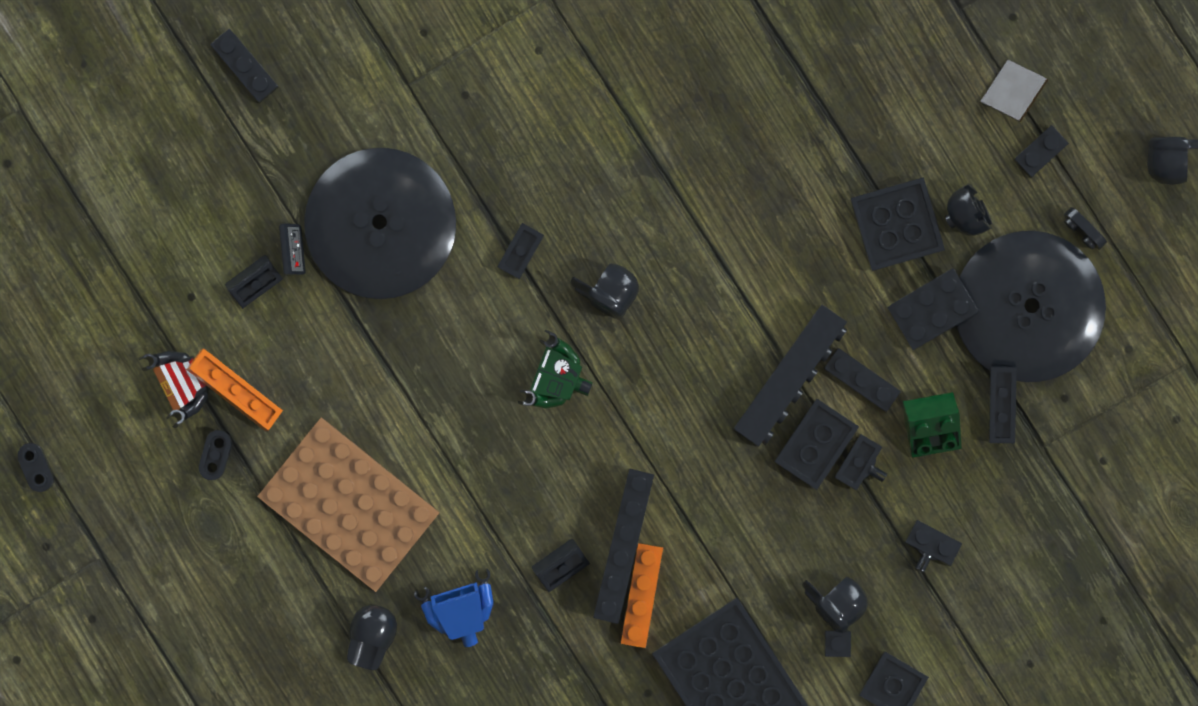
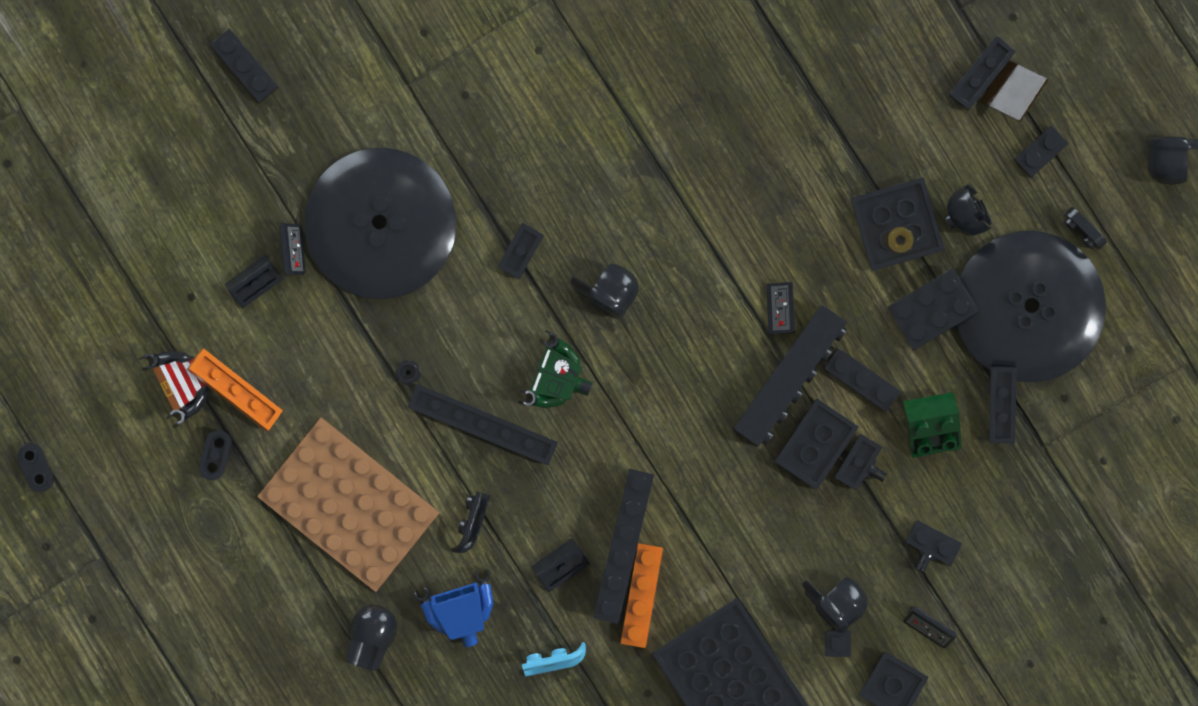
(401, 372): none -> black plate
(469, 527): none -> black piece
(482, 424): none -> black plate
(557, 661): none -> medium azure piece
(780, 308): none -> slope
(908, 239): none -> clear yellow plate
(929, 627): none -> slope
(982, 73): none -> black plate

